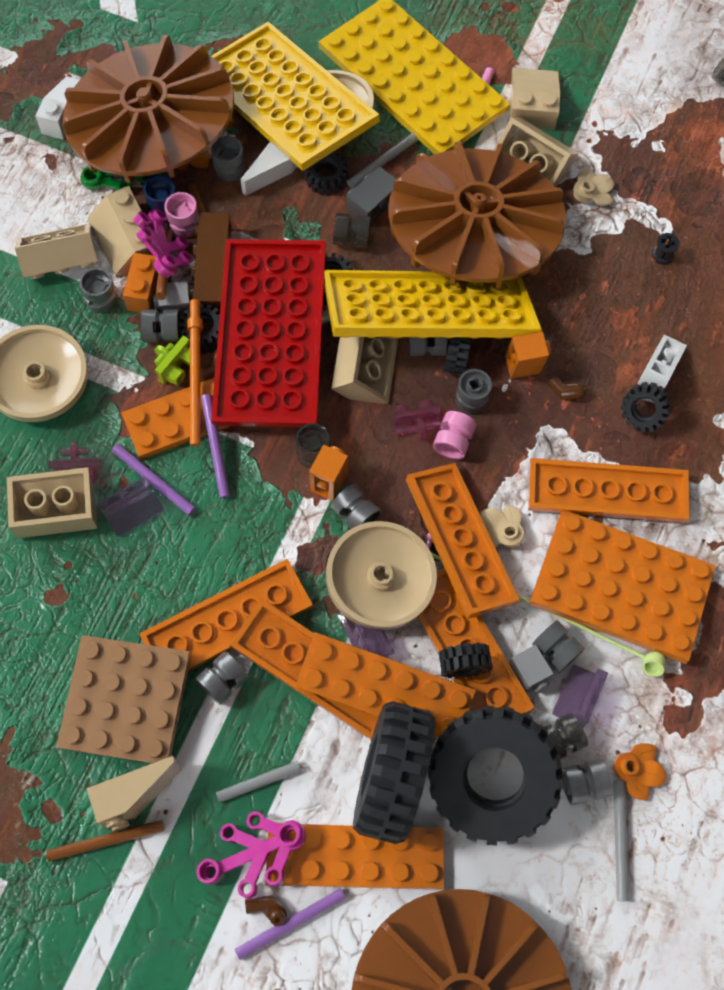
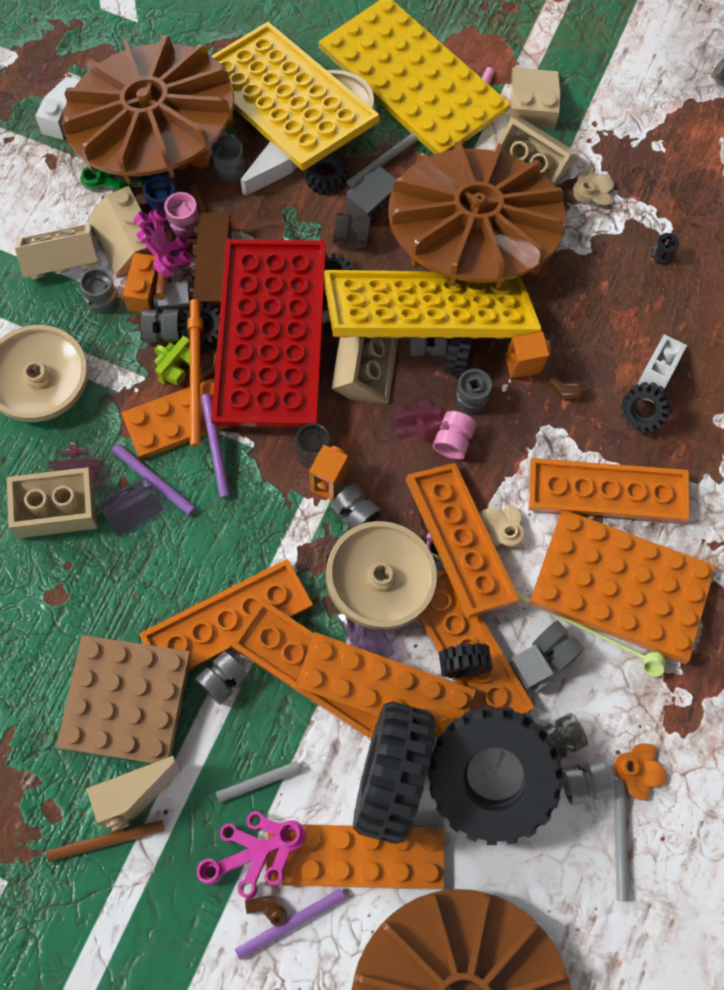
(580, 693): clear purple panel -> none

